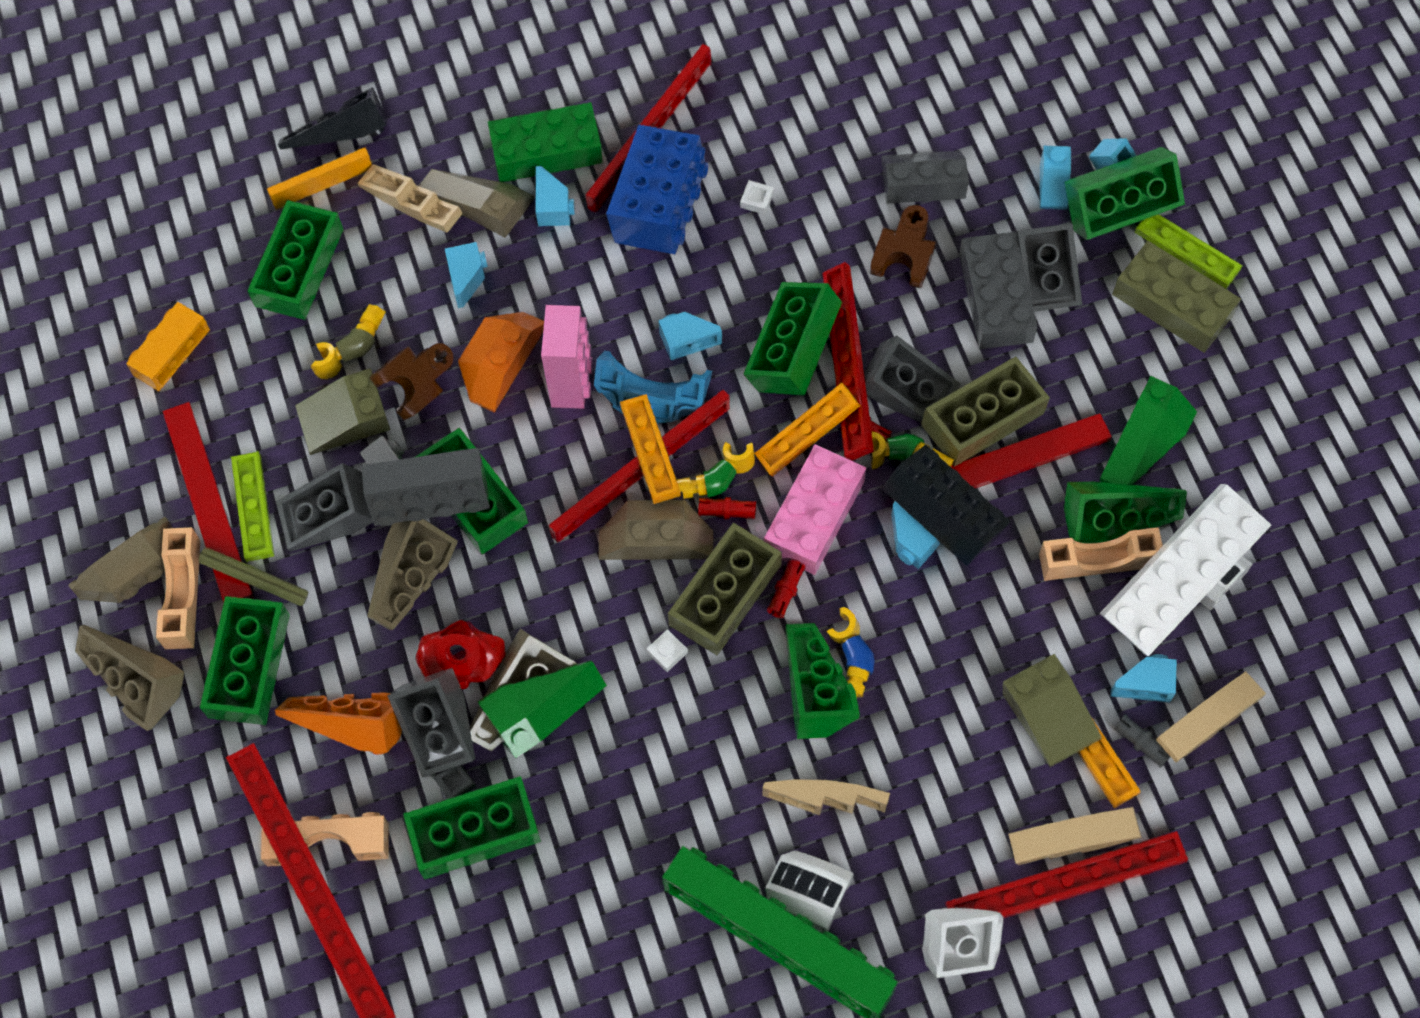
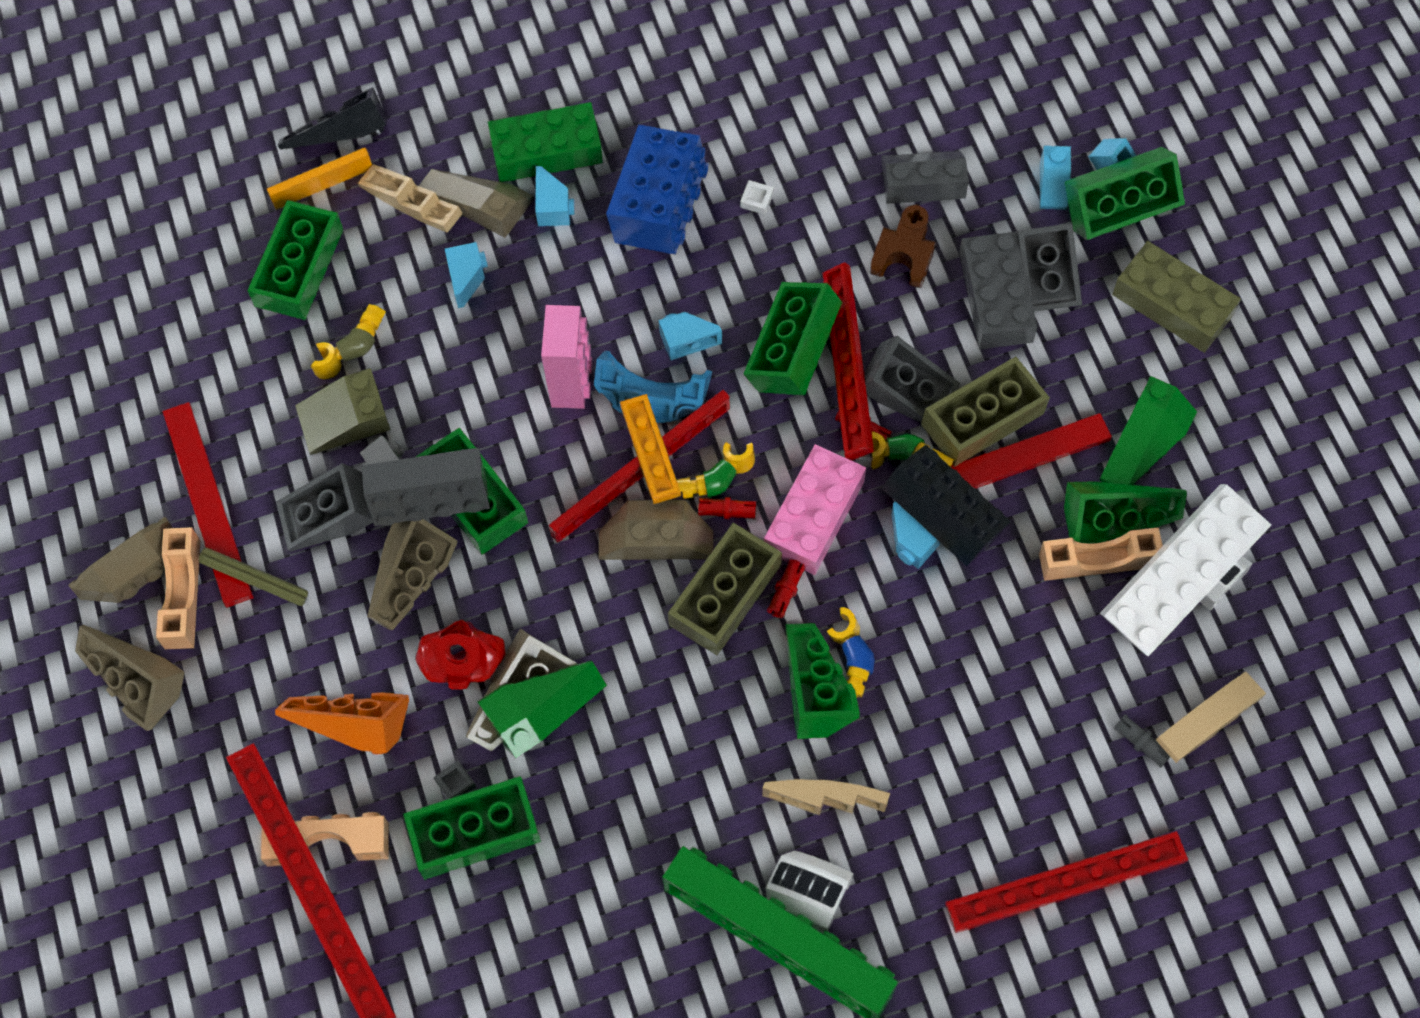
(168, 346): light orange brick -> none
(245, 660): green brick -> none
(252, 506): lime tile -> none
(416, 376): reddish brown piece -> none
(434, 721): dark grey slope -> none
(497, 356): orange wedge -> none
(656, 118): red tile -> none
(667, 650): white plate -> none
(807, 429): light orange tile -> none
(961, 941): white slope -> none
(1051, 710): olive slope -> none
(1075, 835): tan slope -> none
(1109, 771): light orange tile -> none
(1149, 680): medium azure slope -> none
(1189, 249): lime tile -> none

